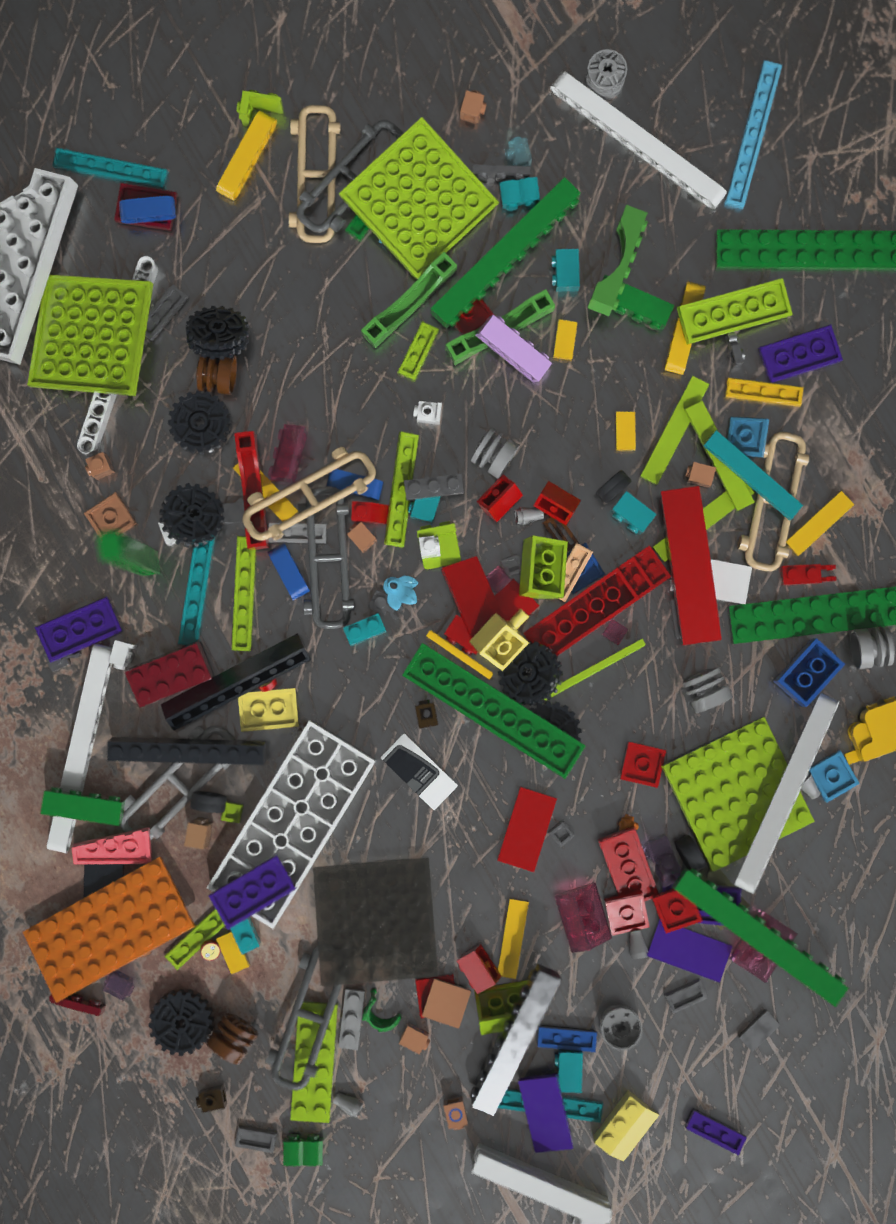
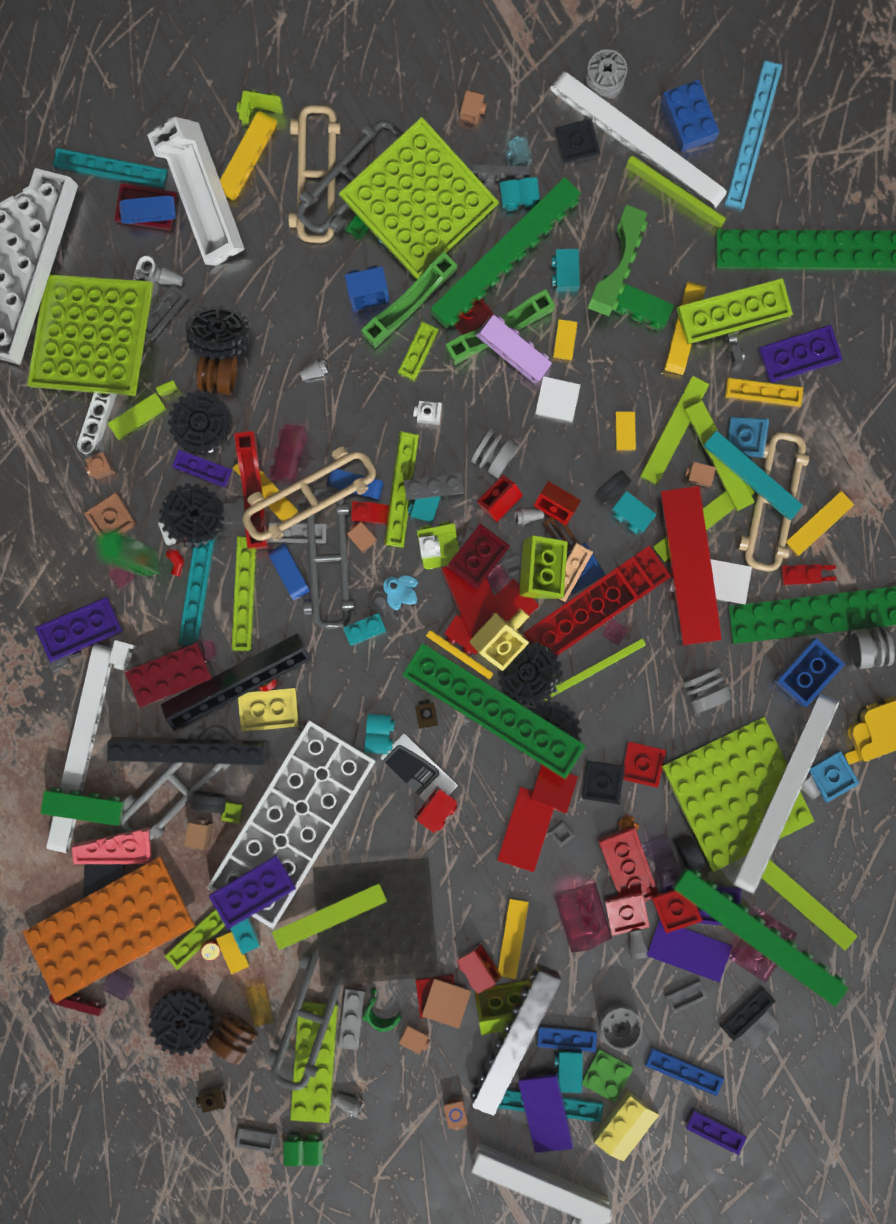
(121, 577): none -> clear pink tile
(137, 416): none -> lime tile
(167, 388): none -> lime tile
(168, 277): none -> light grey cone
(177, 560): none -> red arm
(198, 187): none -> white brick
(202, 468): none -> dark purple plate
(209, 650): none -> clear pink tile
(259, 1005): none -> clear yellow tile
(314, 369): none -> light grey cone
(329, 916): none -> lime tile
(367, 288): none -> blue brick
(378, 734): none -> teal brick
(436, 810): none -> red brick
(478, 556): none -> dark red plate
(553, 790): none -> red tile
(557, 399): none -> white tile
(577, 141): none -> black tile
(603, 782): none -> black tile
(607, 1075): none -> bright green plate
(675, 192): none -> lime tile
(684, 1071): none -> blue tile
(689, 116): none -> blue brick
(747, 1013): none -> black tile
(808, 906): none -> lime tile

